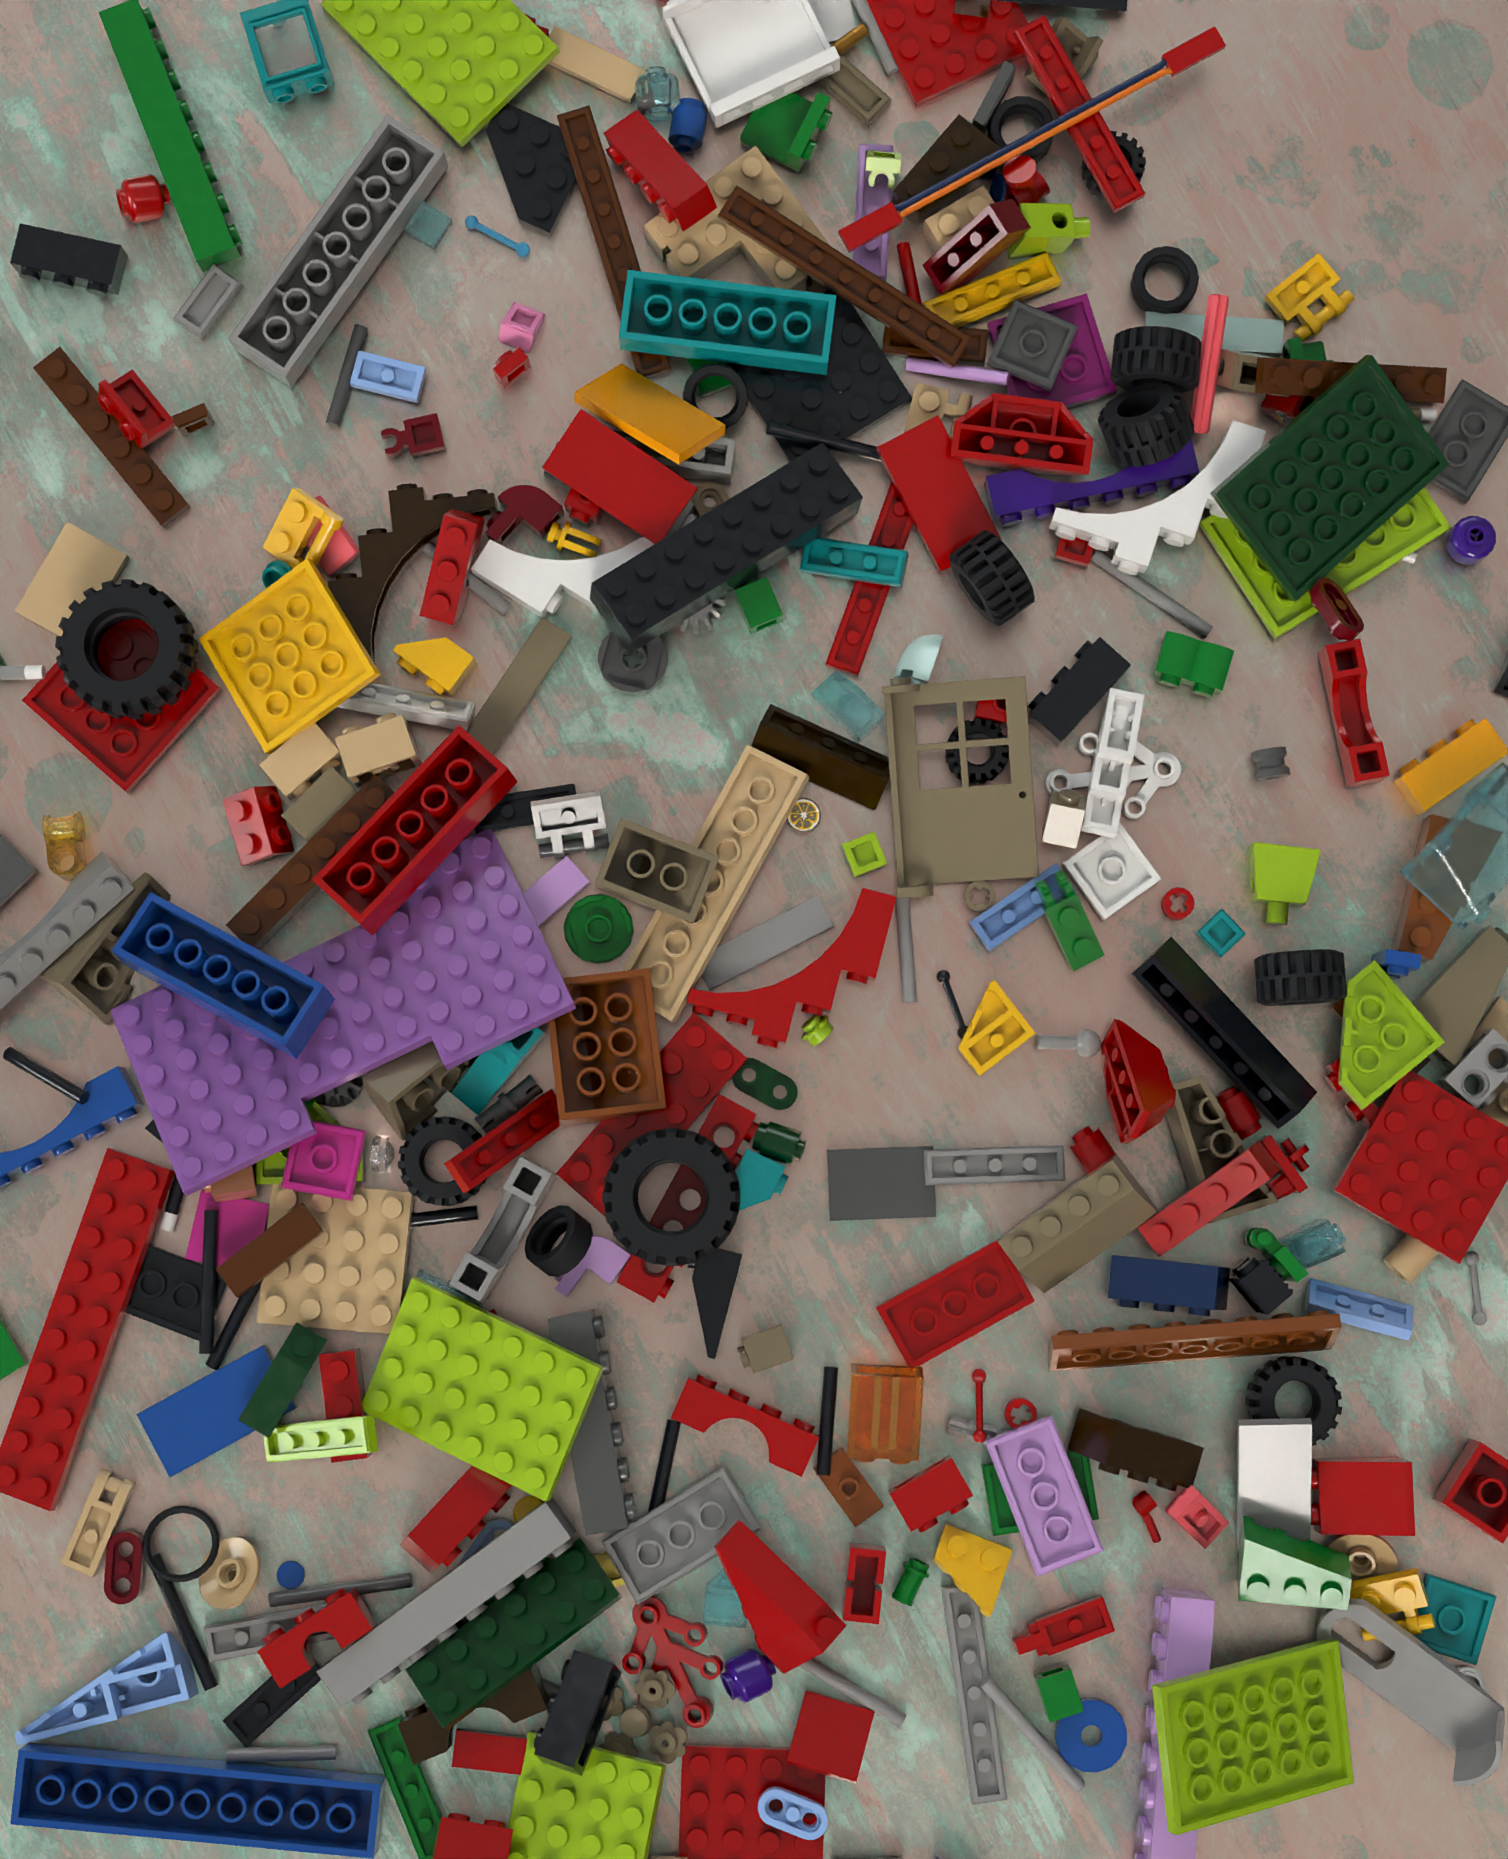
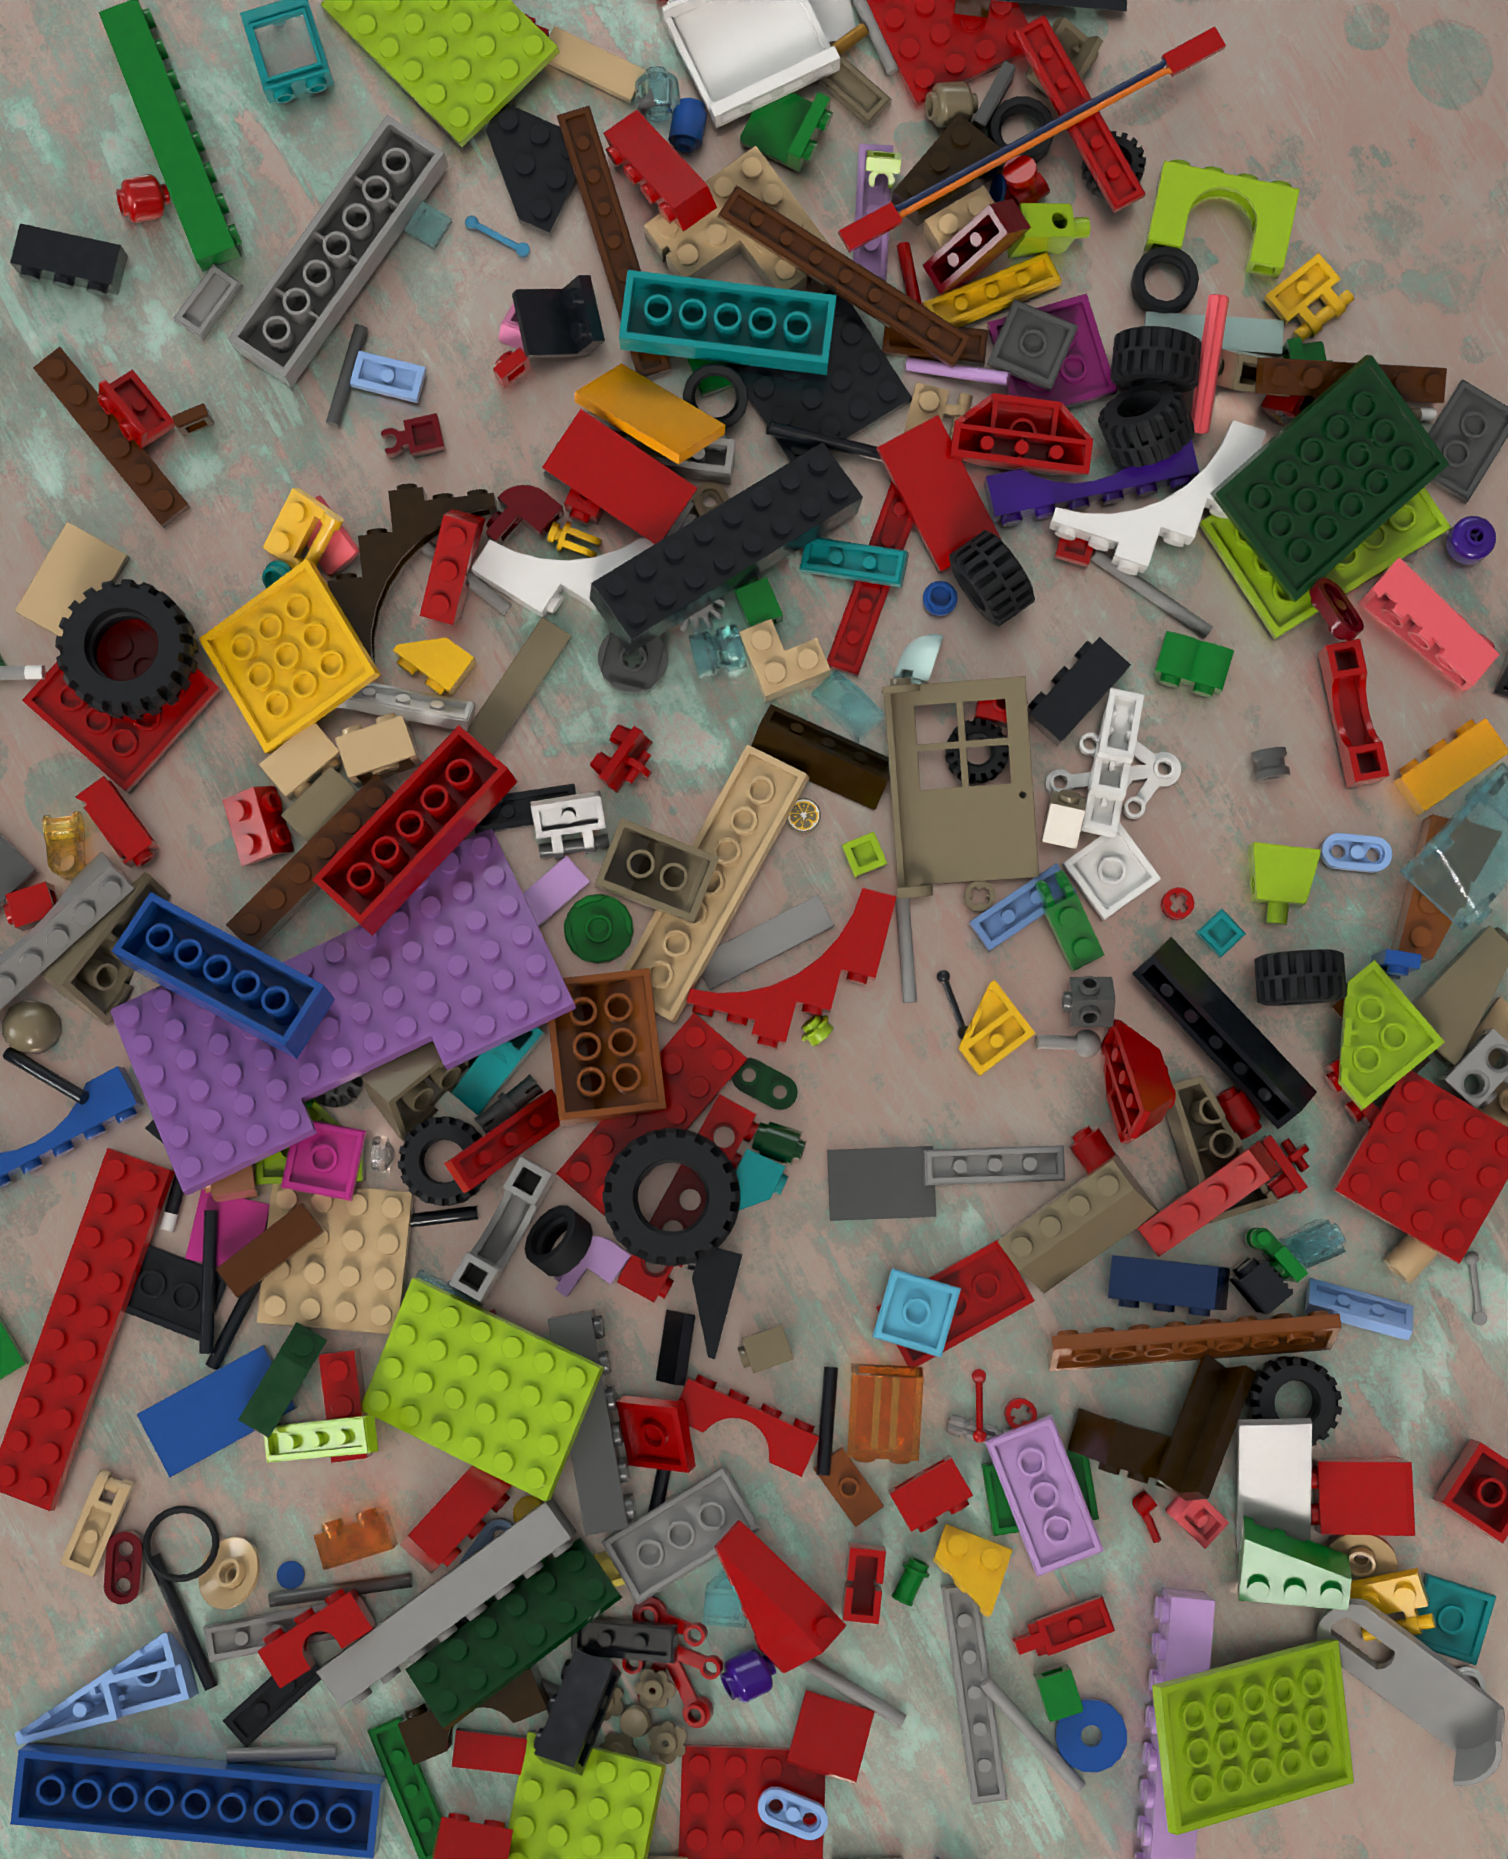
(29, 905): none -> red brick
(31, 1027): none -> dark tan hair
(118, 823): none -> red window
(354, 1540): none -> clear orange brick
(559, 320): none -> black bracket
(627, 760): none -> red hips
(628, 1640): none -> black tile
(656, 1433): none -> red plate
(675, 1347): none -> black tile
(710, 662): none -> clear light blue wheel
(778, 669): none -> tan brick
(916, 1312): none -> medium azure tile
(940, 598): none -> blue plate
(950, 100): none -> dark tan head
(1090, 1001): none -> dark grey brick
(1204, 1428): none -> dark brown panel
(1266, 204): none -> lime arch
(1355, 851): none -> light blue plate
(1429, 625): none -> coral wedge

